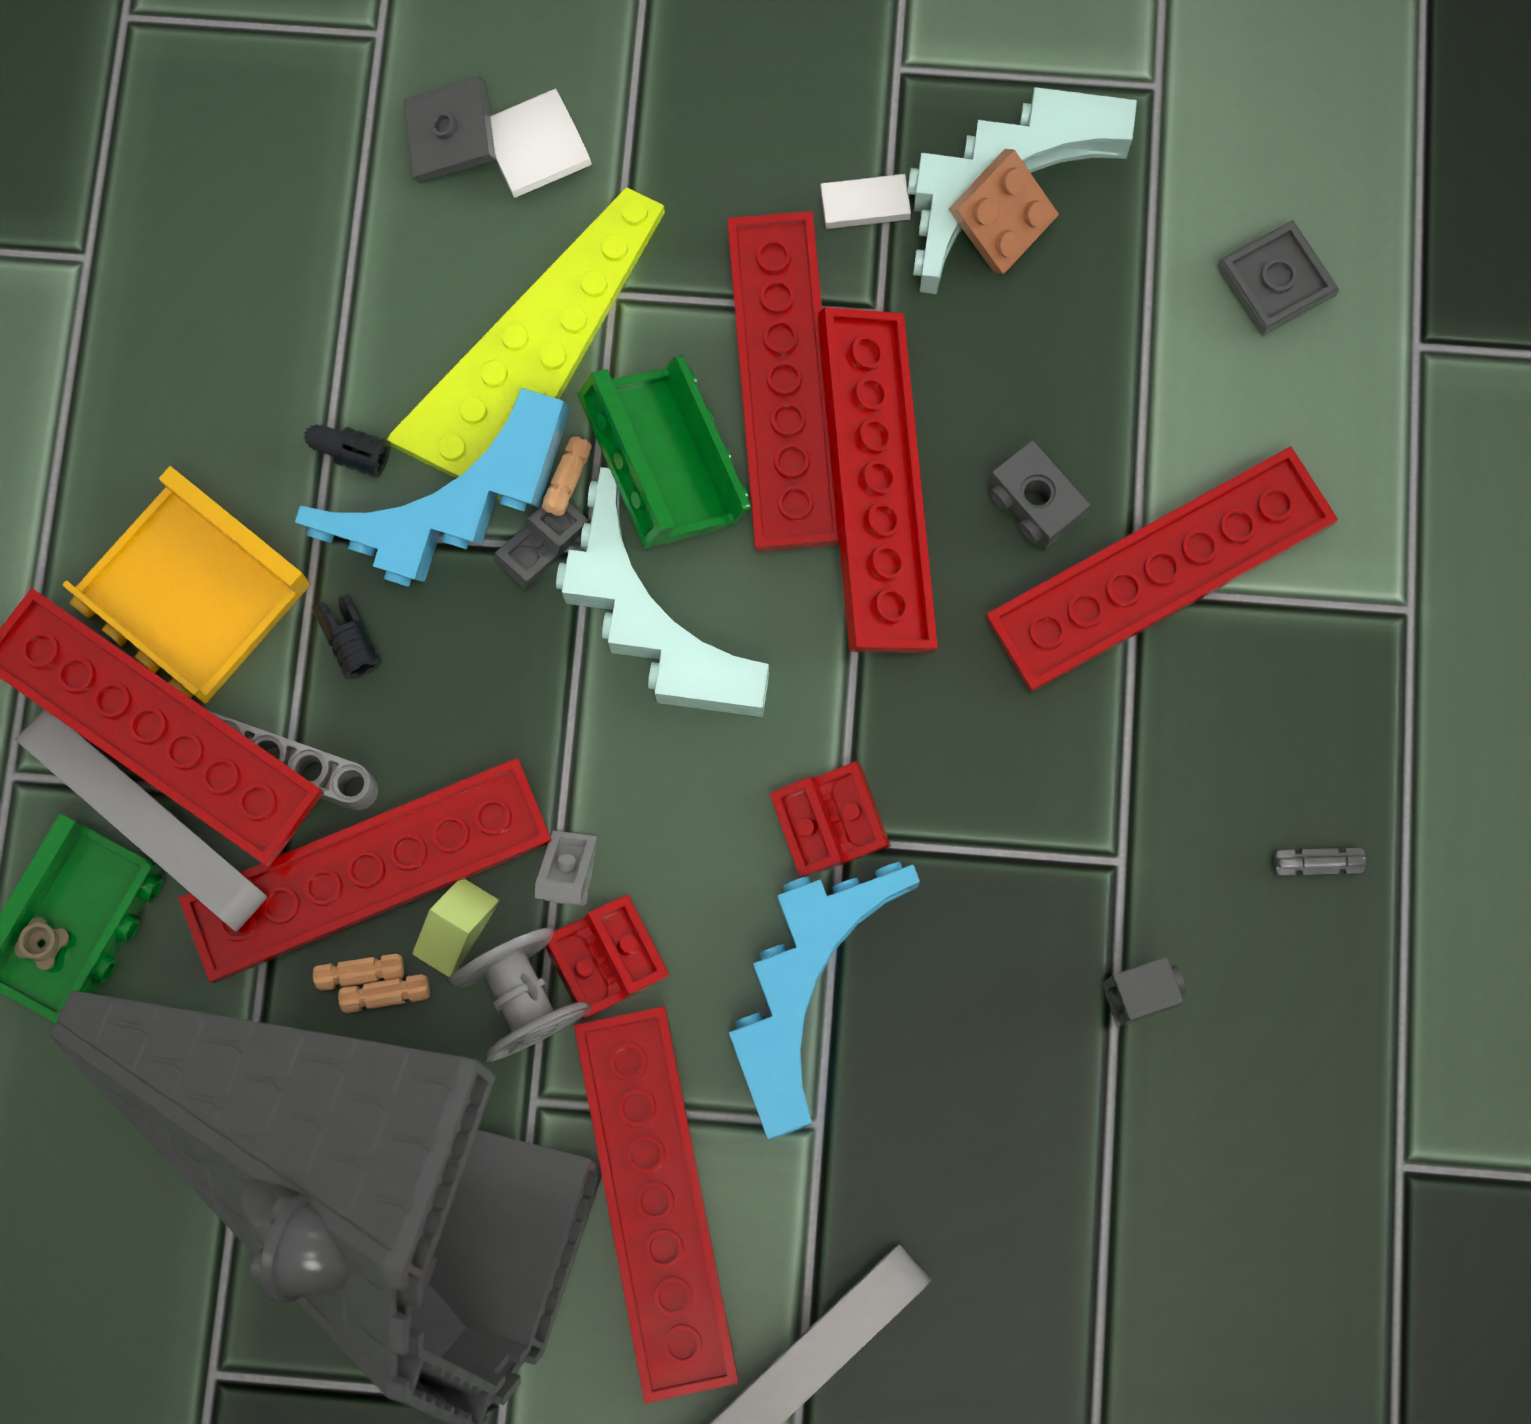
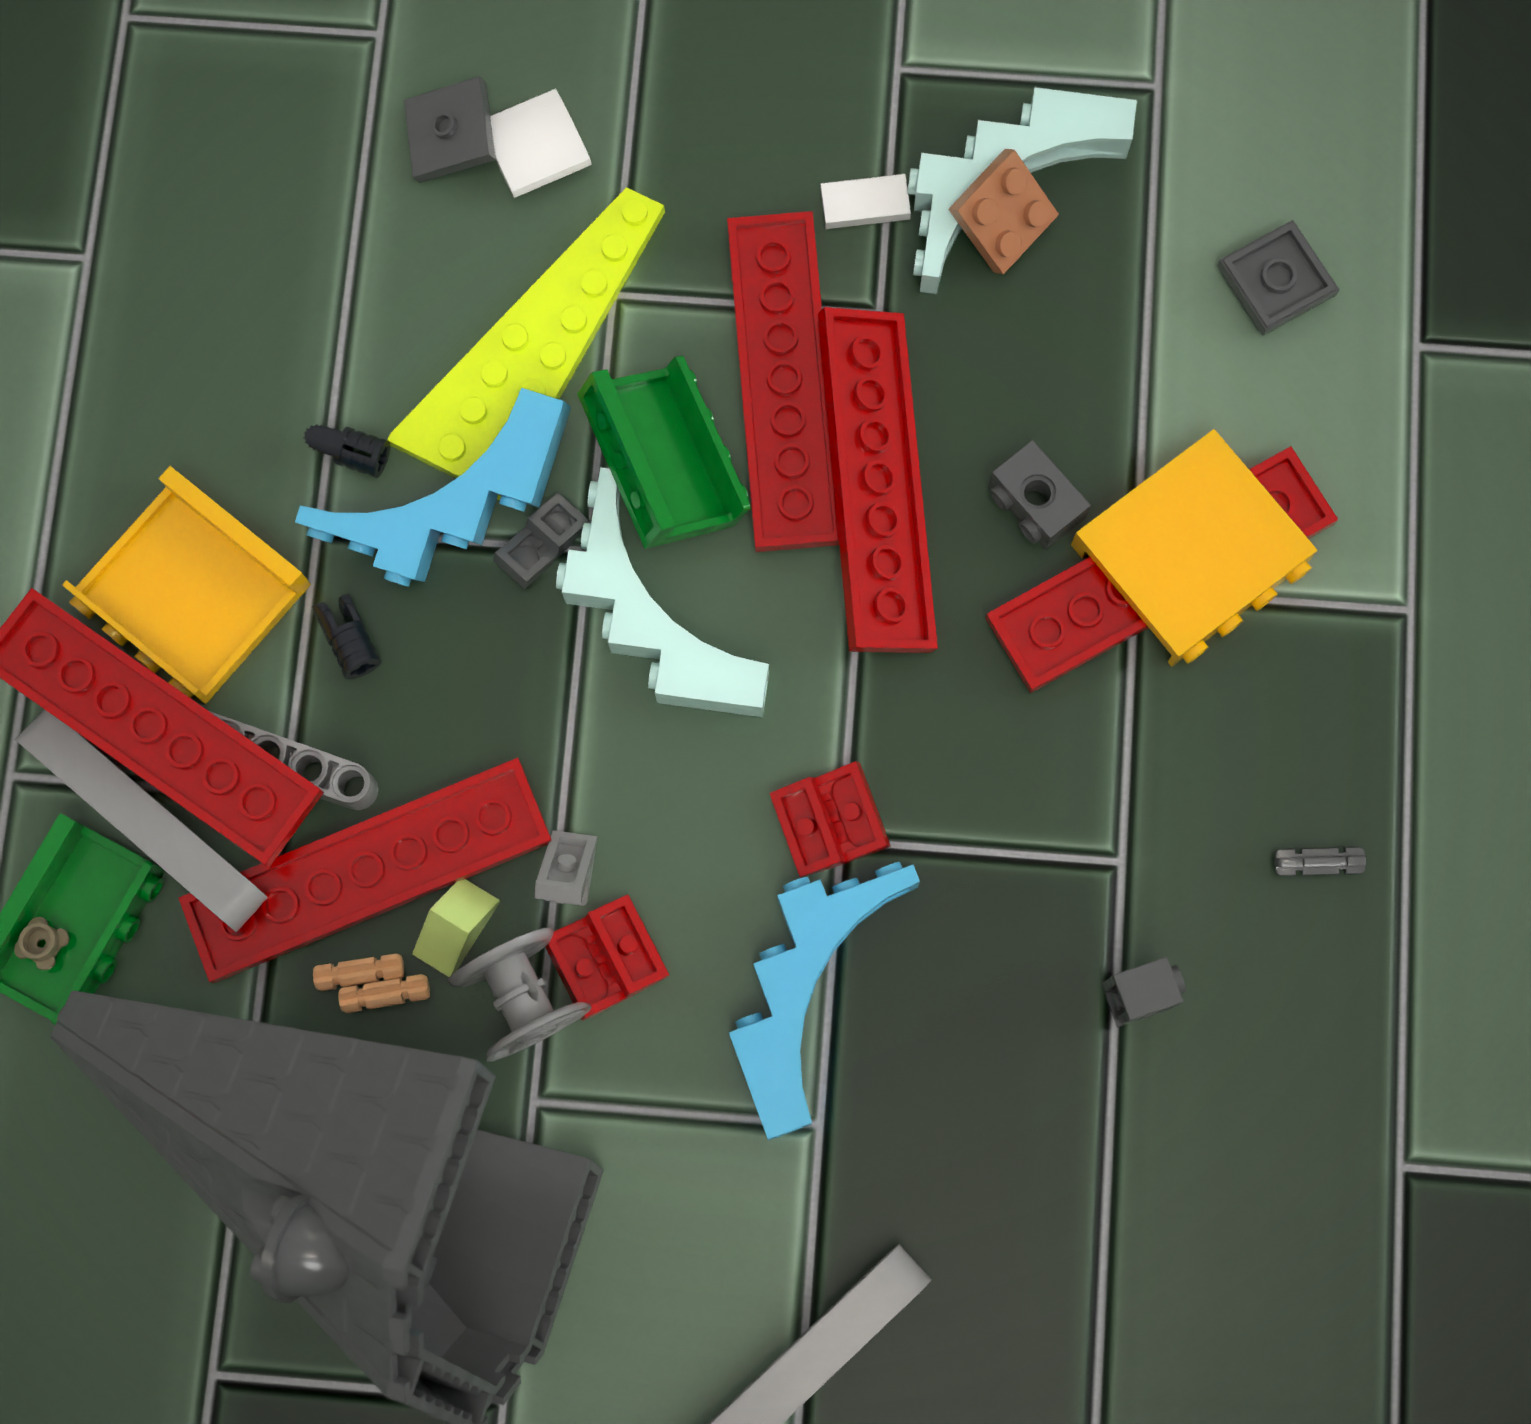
(566, 476): light nougat axle -> none
(655, 1205): red plate -> none
(1196, 547): none -> yellow panel

